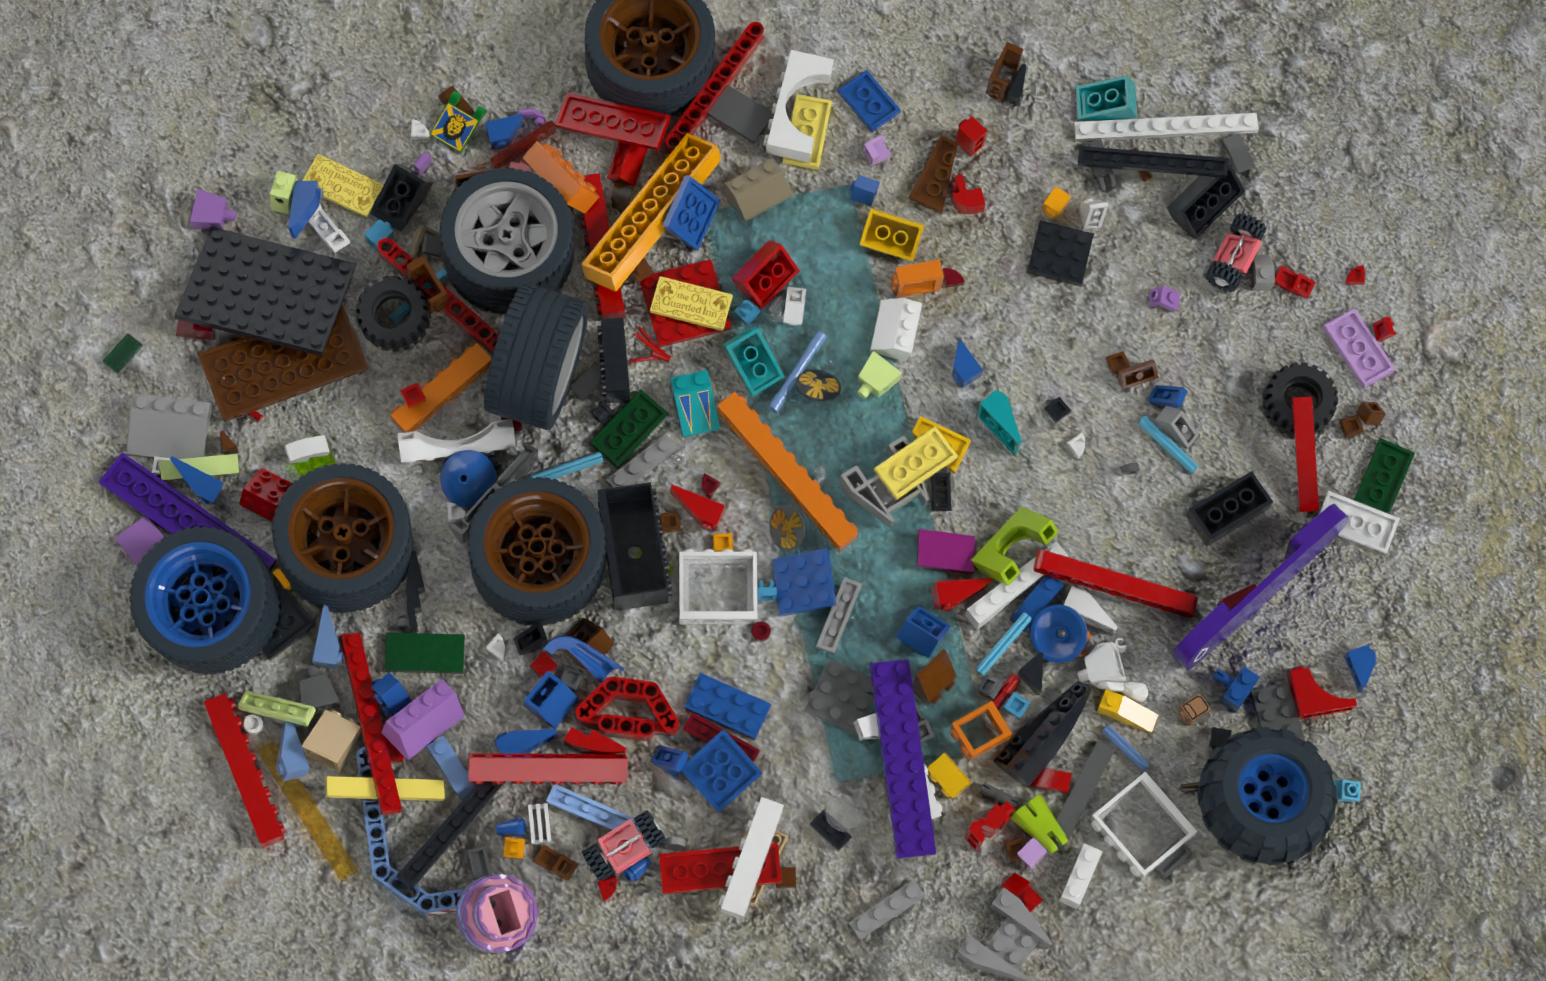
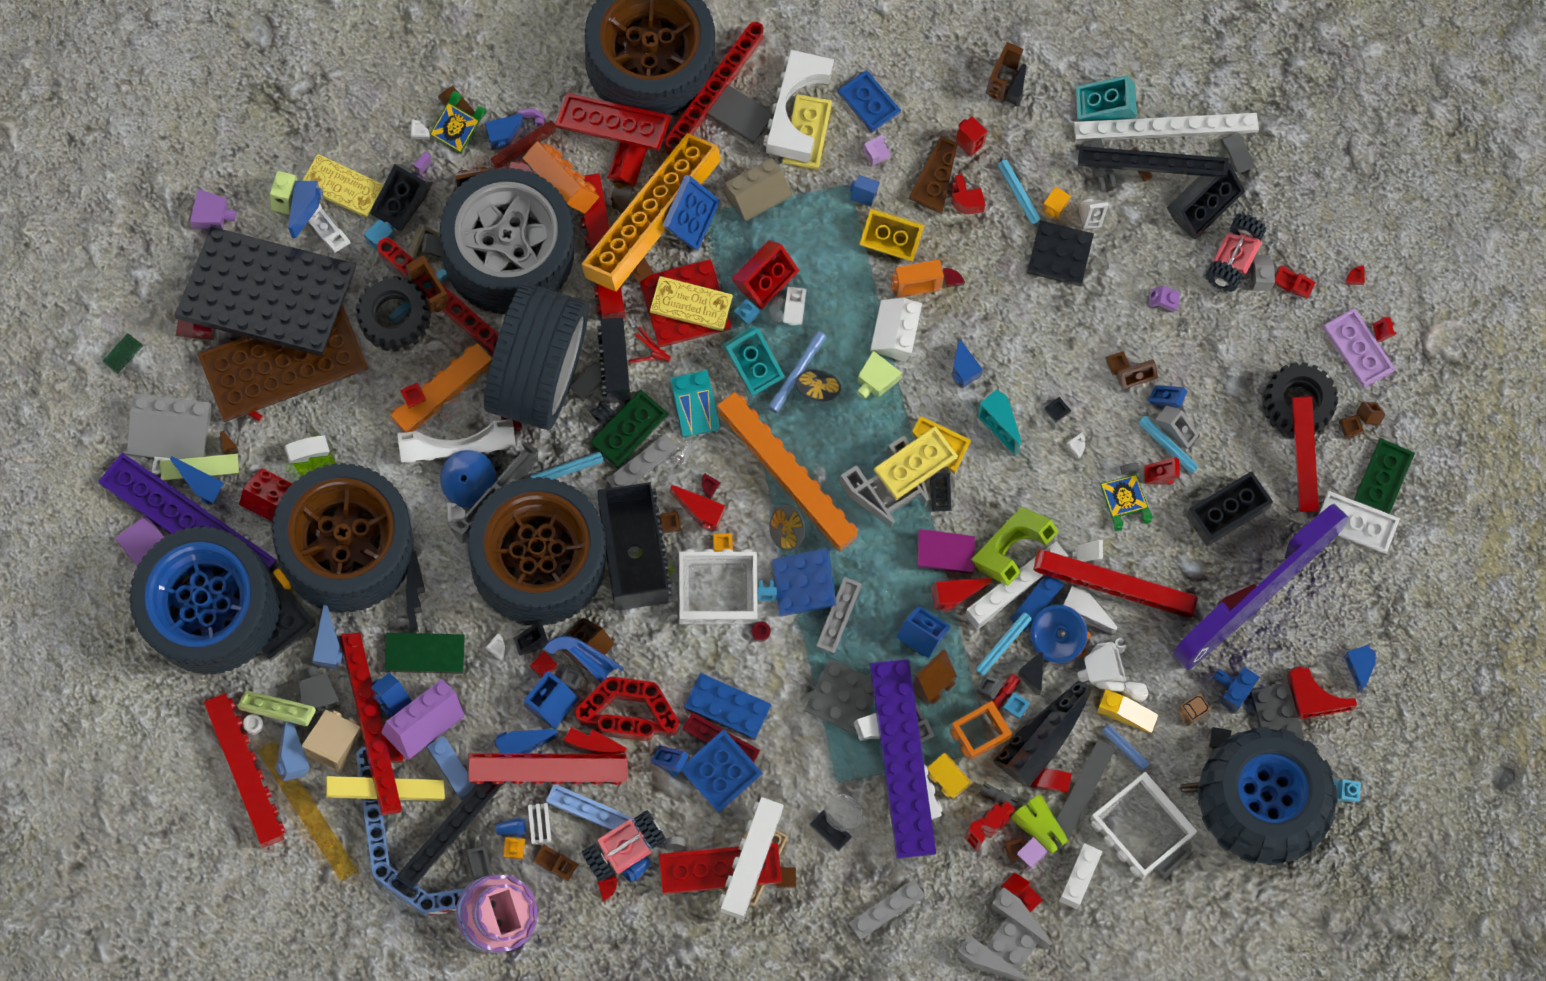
(1019, 192): none -> medium azure axle
(1089, 552): none -> white slope
(1124, 498): none -> flag
(1162, 472): none -> red slope

